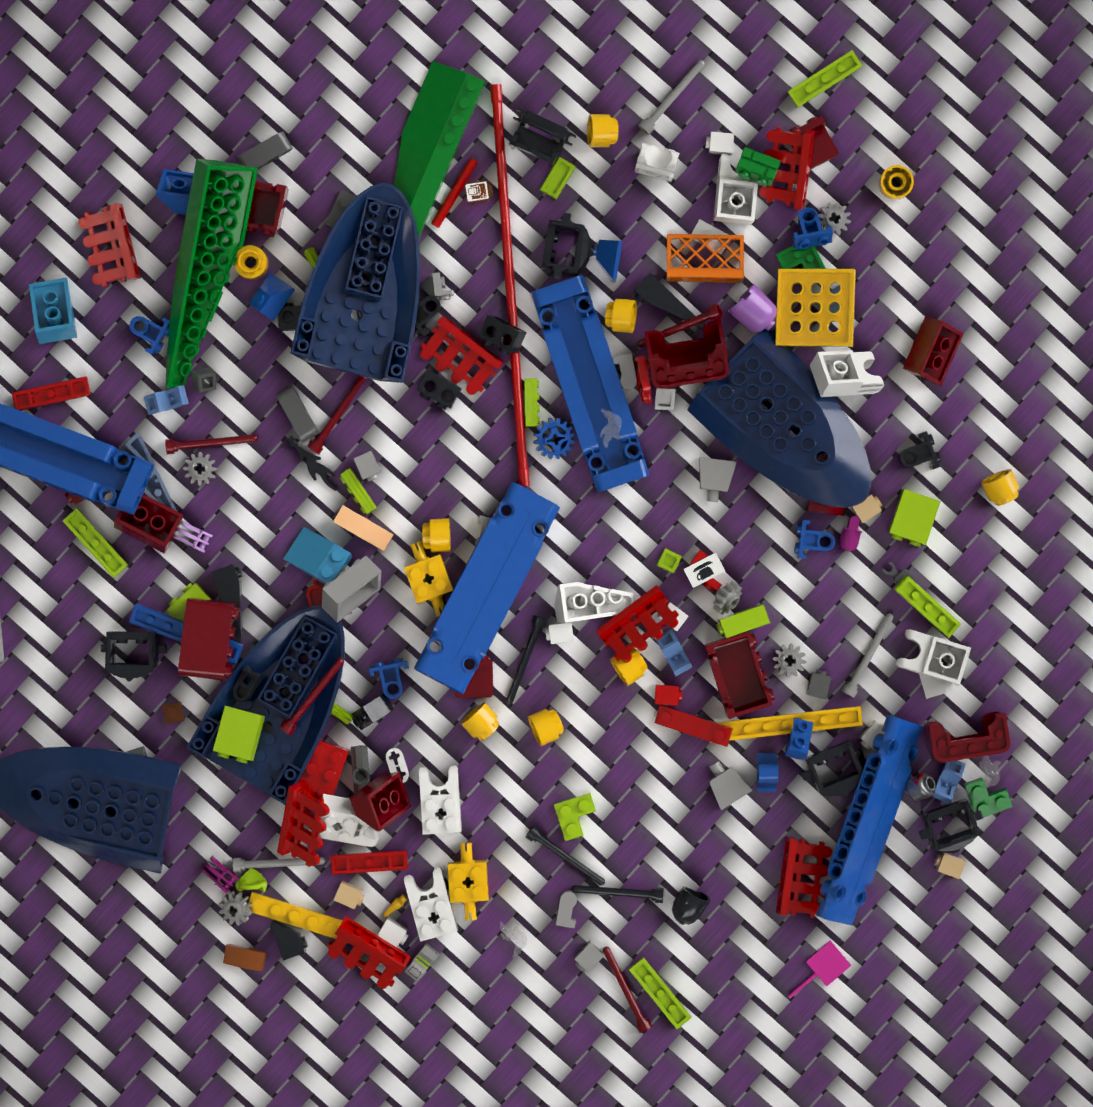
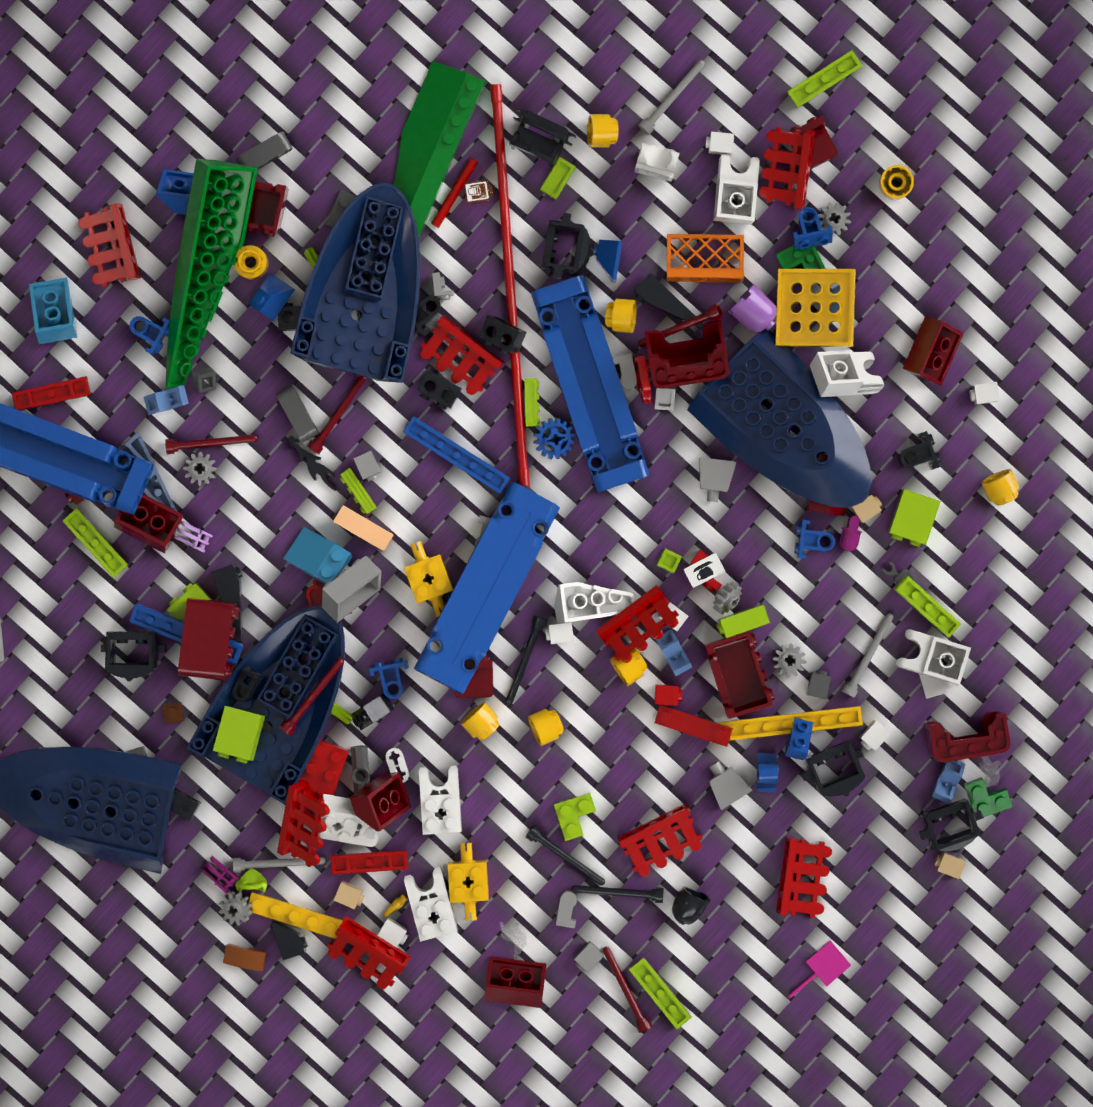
(184, 804): none -> black brick
(421, 962): light grey leg -> none
(437, 535): yellow piece -> none
(456, 455): none -> blue plate
(515, 982): none -> dark red slope
(612, 428): clear piece -> none
(663, 824): none -> red fence
(705, 228): white sticker -> none
(757, 167): green brick -> none
(895, 751): blue panel -> none
(920, 786): flat silver head -> none
(984, 393): none -> white brick

